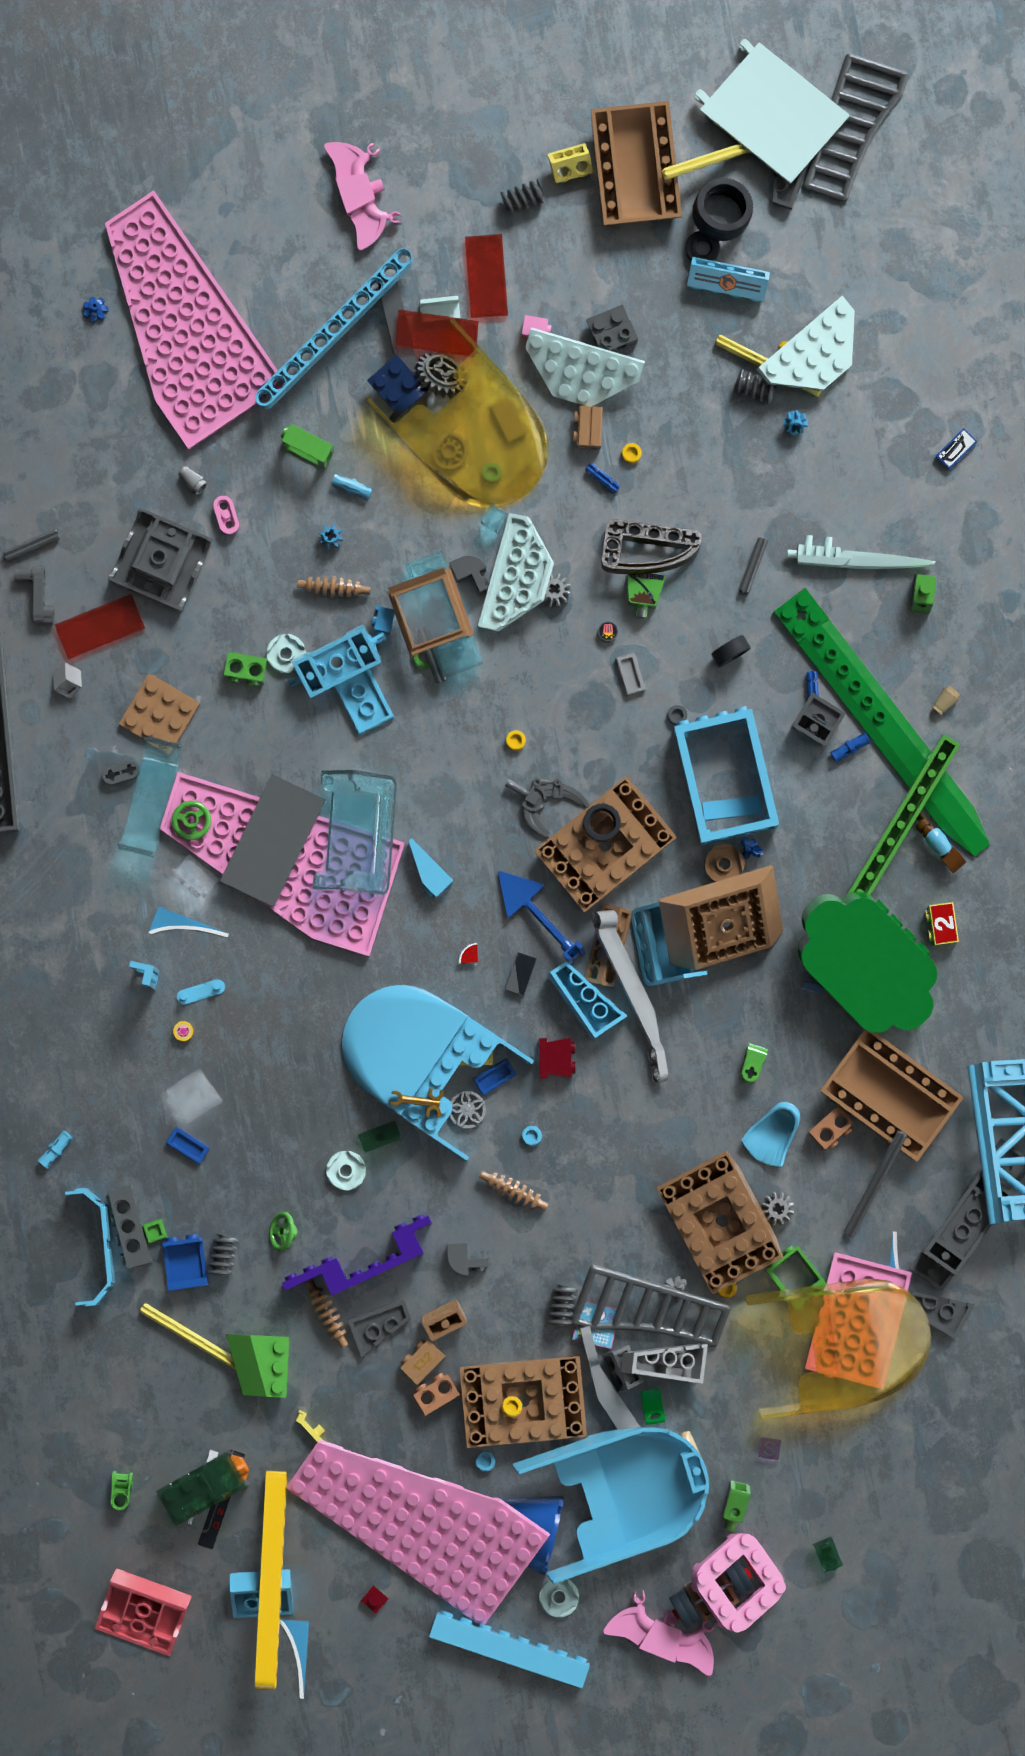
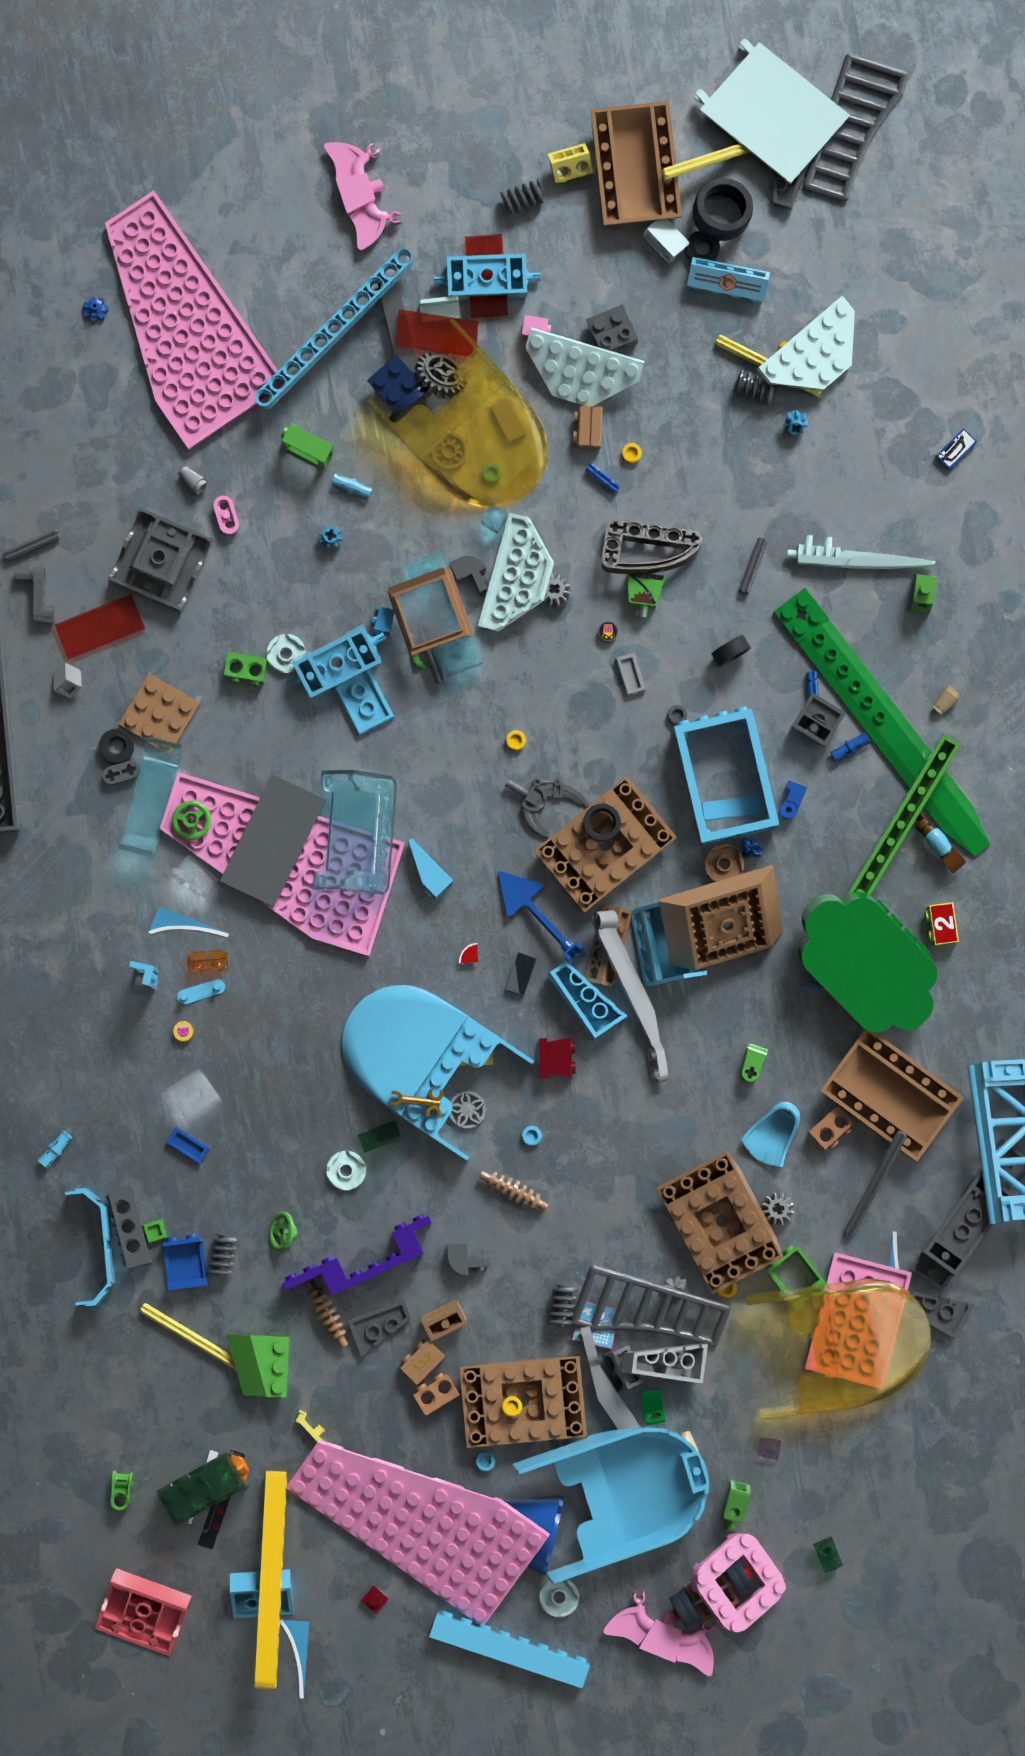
(113, 734): none -> black tyre
(199, 962): none -> clear orange hinge
(333, 587): medium nougat piece -> none
(494, 1076): blue tile -> none
(508, 271): none -> medium azure brick
(665, 239): none -> light aqua panel
(793, 801): none -> blue leg

